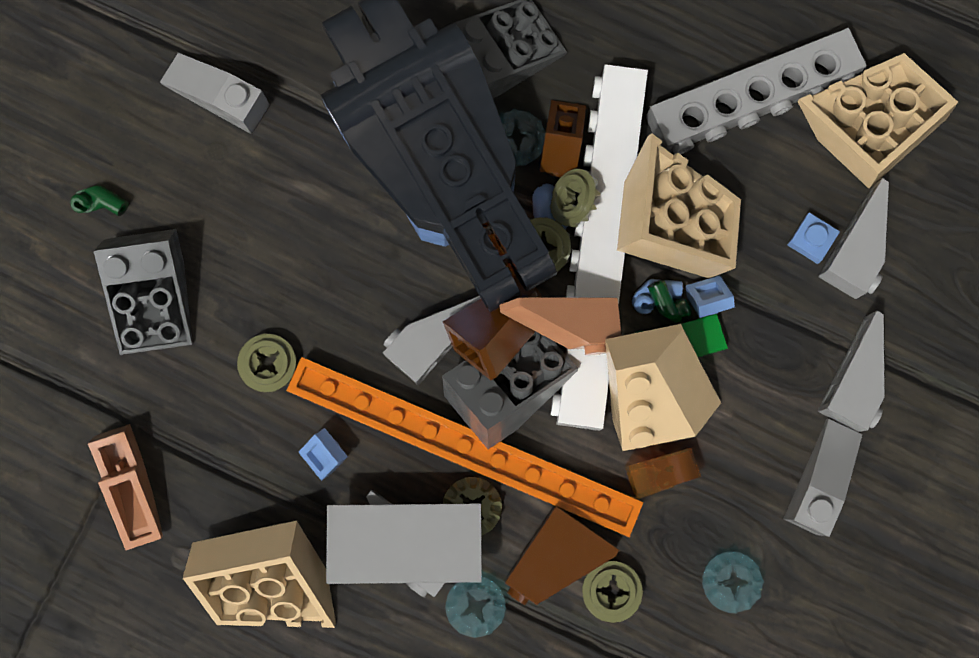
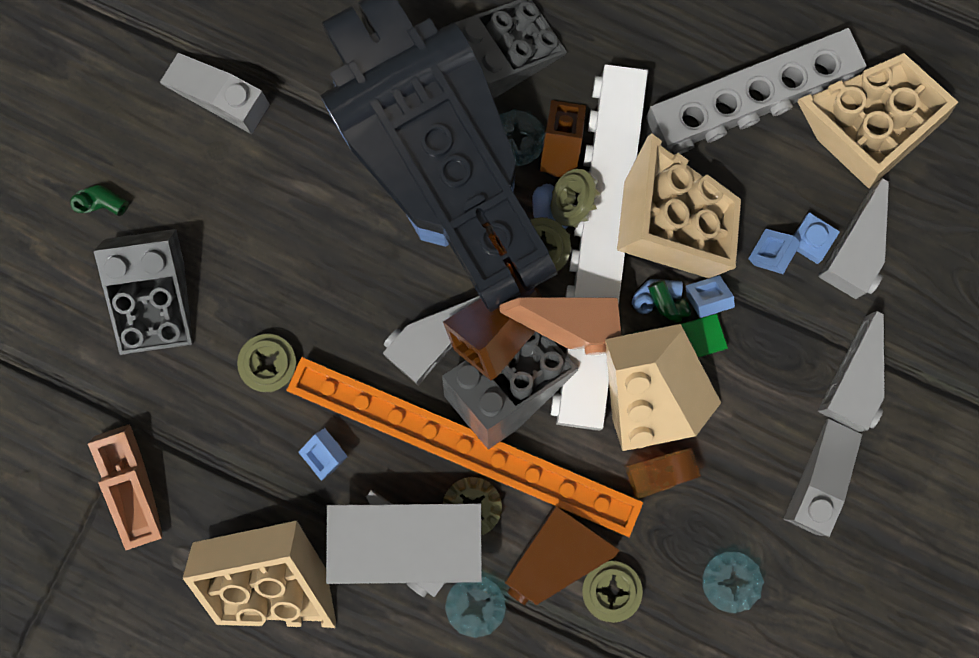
(774, 251): none -> medium blue plate

